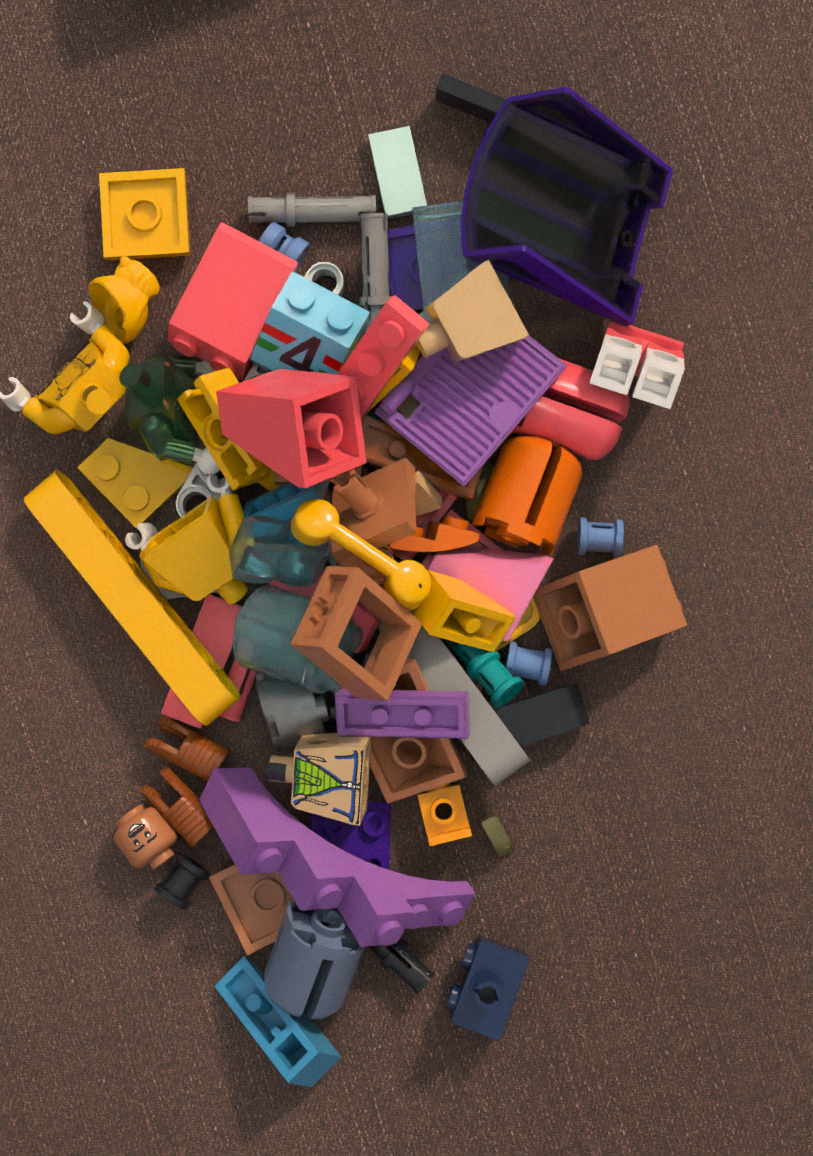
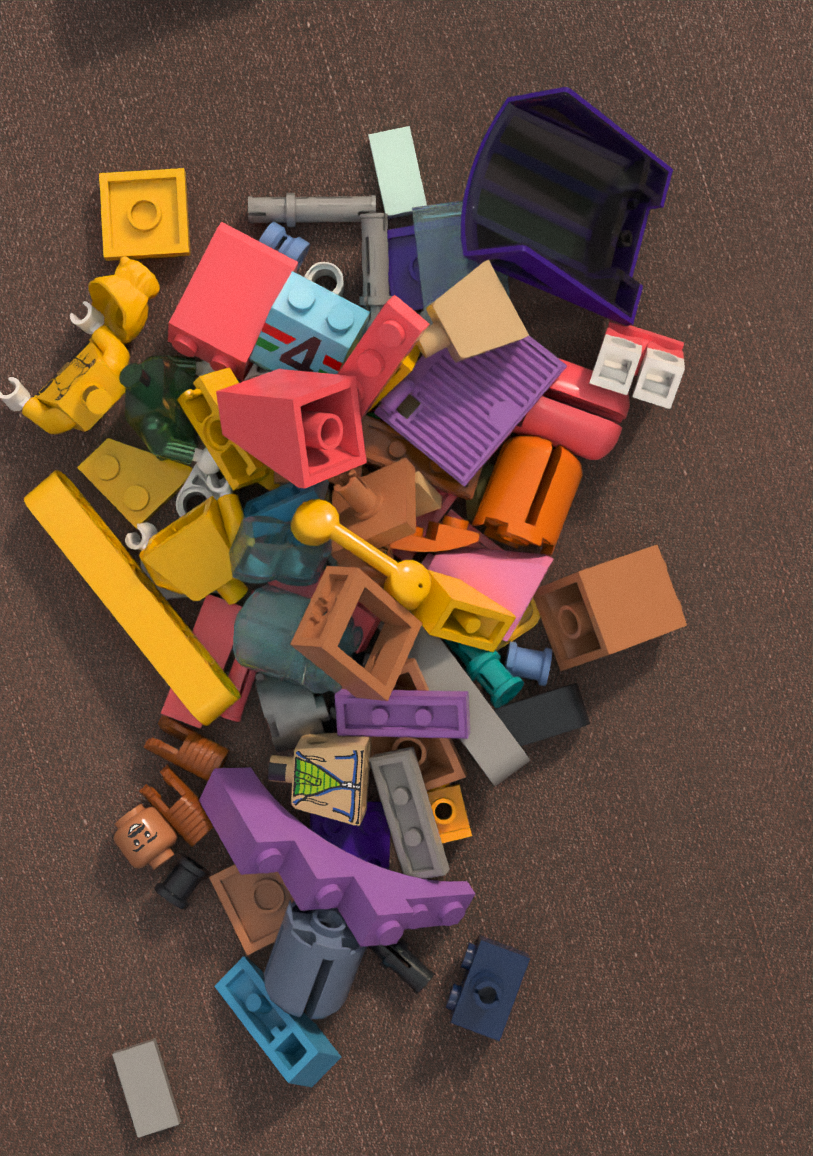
(146, 1087): none -> light grey tile
(409, 813): none -> light grey tile
(468, 98): black tile -> none
(497, 834): olive tile -> none
(599, 537): medium blue bush -> none

